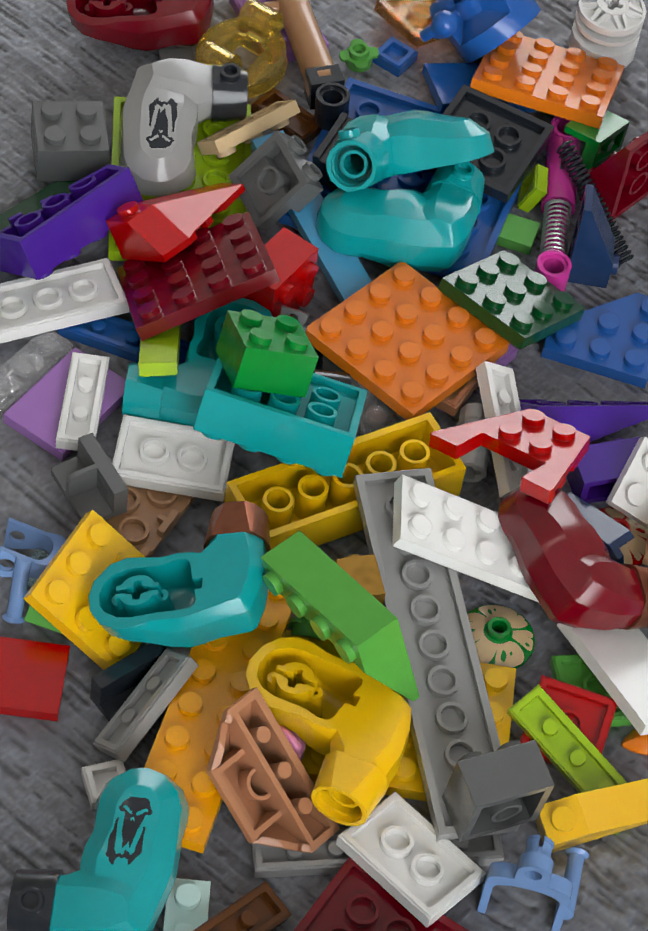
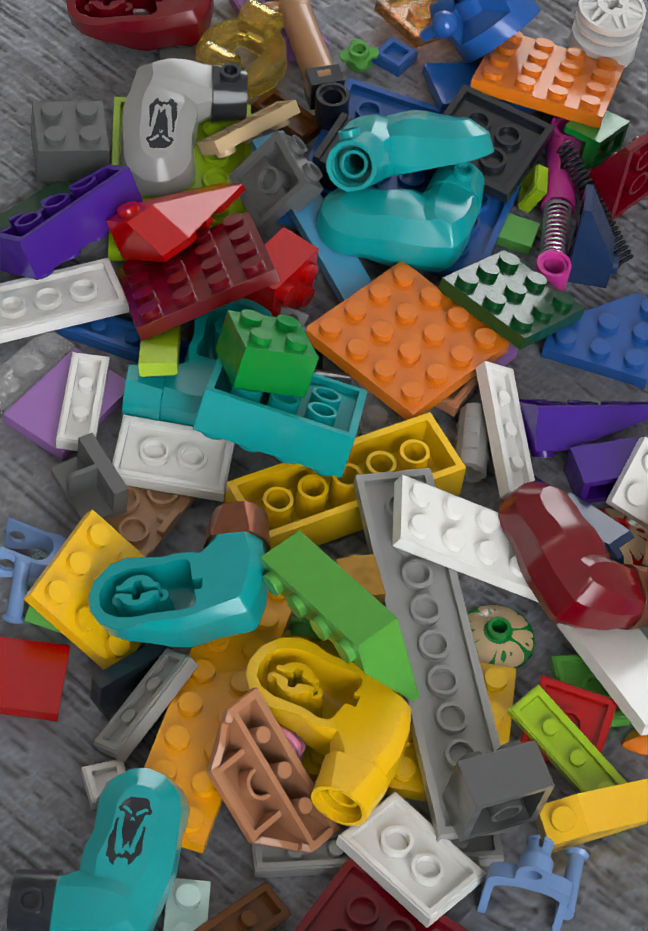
(525, 438): wing -> none

